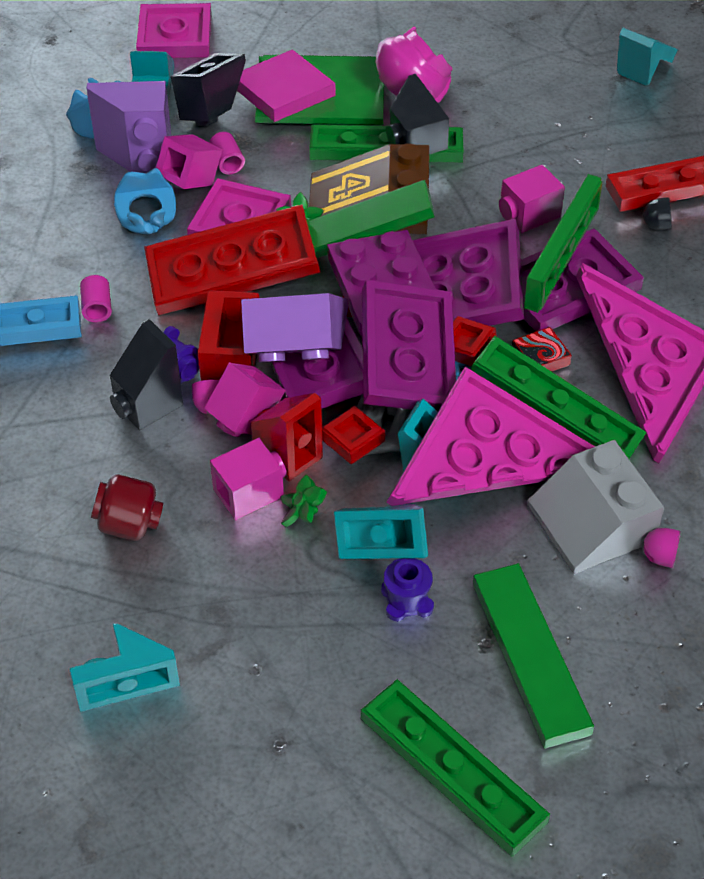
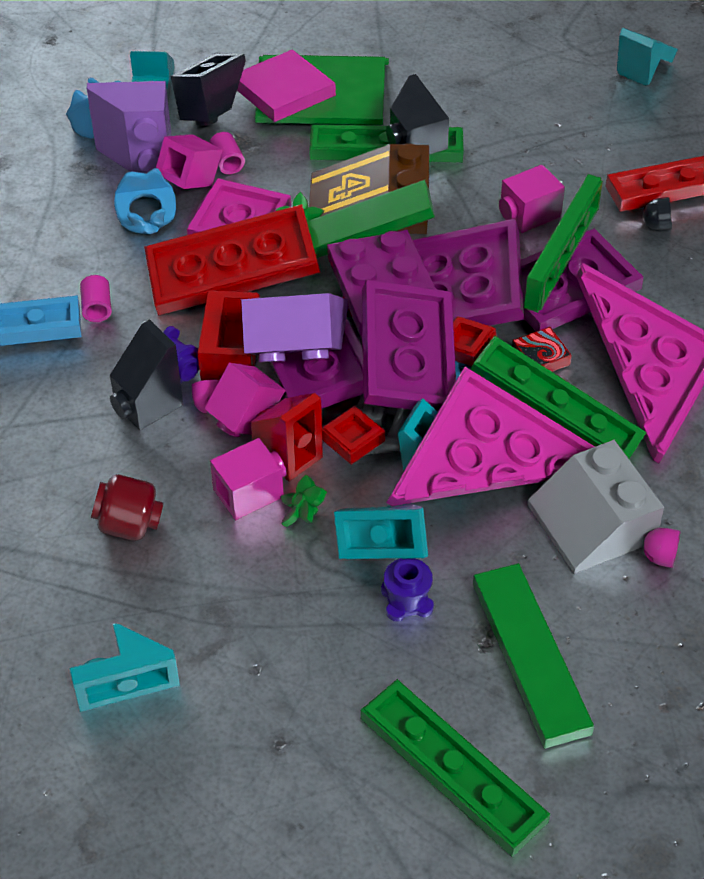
(176, 28): dark pink tile -> none
(410, 55): dark pink helmet -> none

